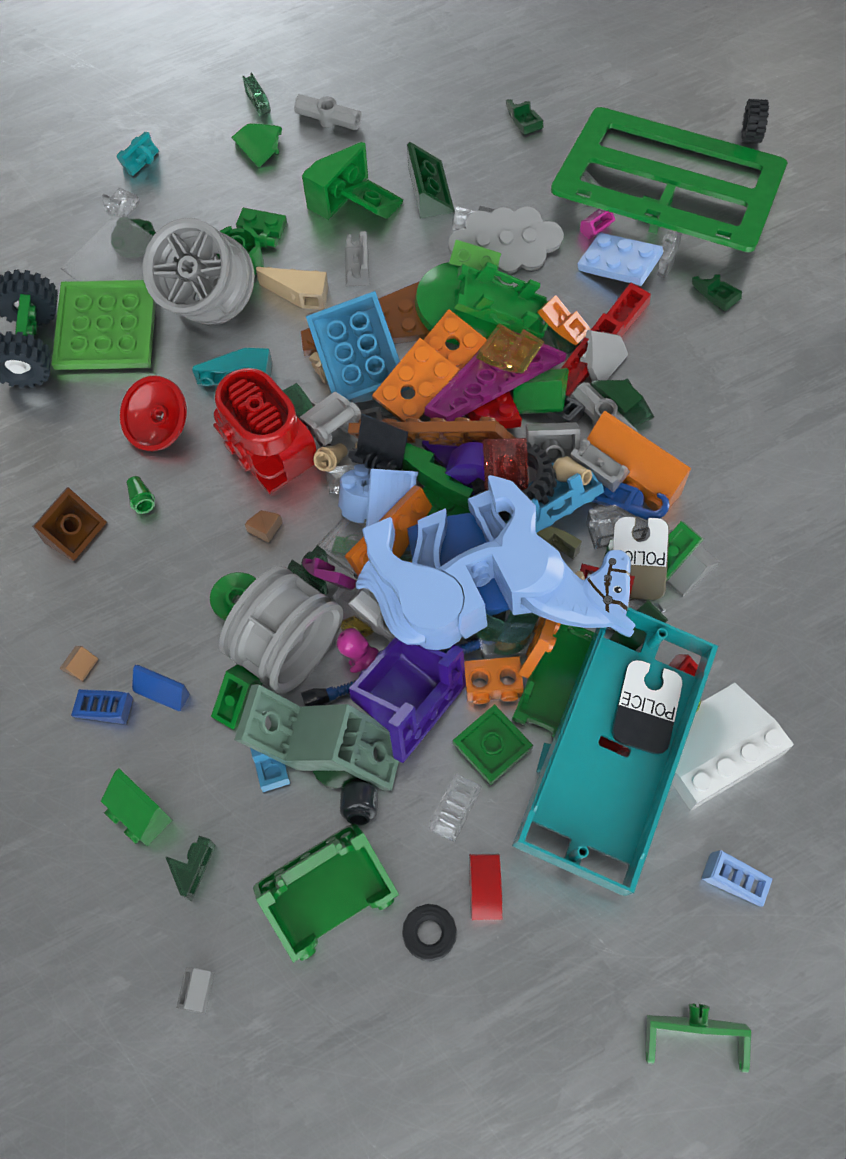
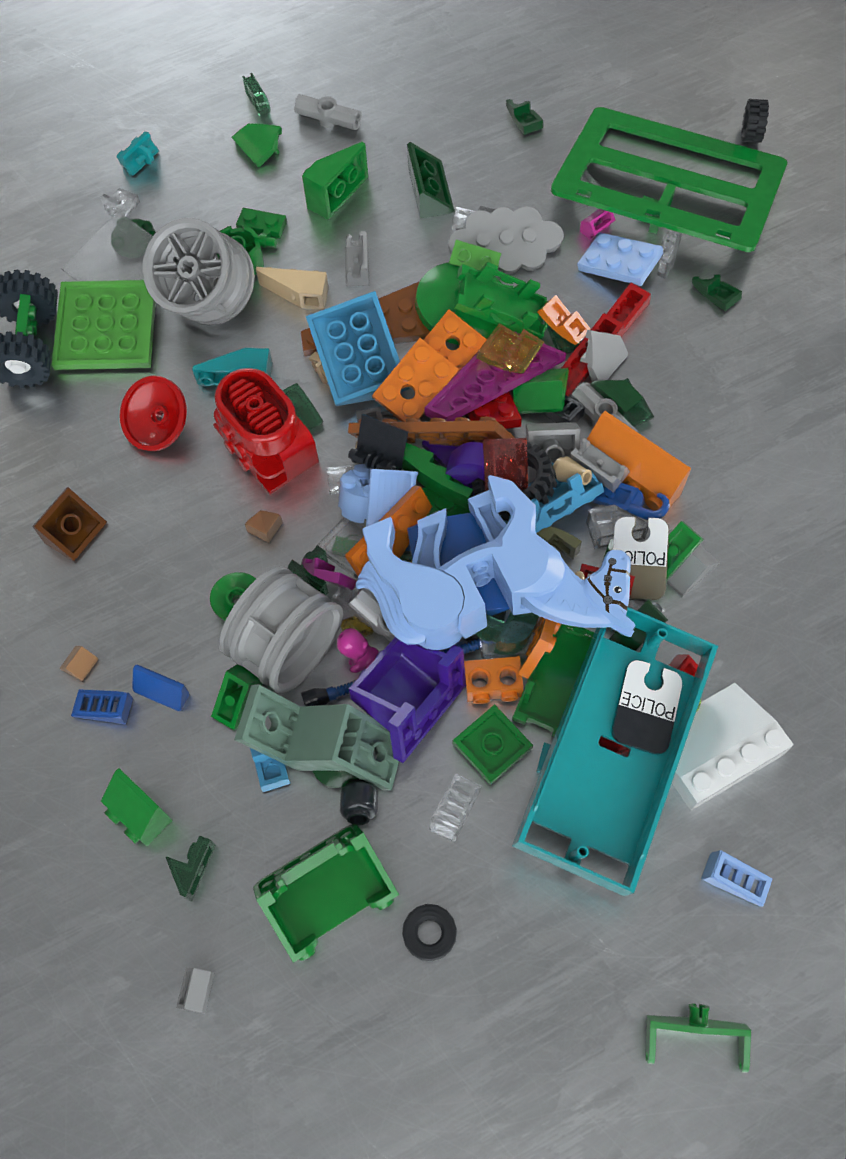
(140, 496): green cone -> none
(329, 415): light grey piece -> none
(330, 456): tan cone -> none
(373, 198): green slope -> none
(485, 886): red slope -> none

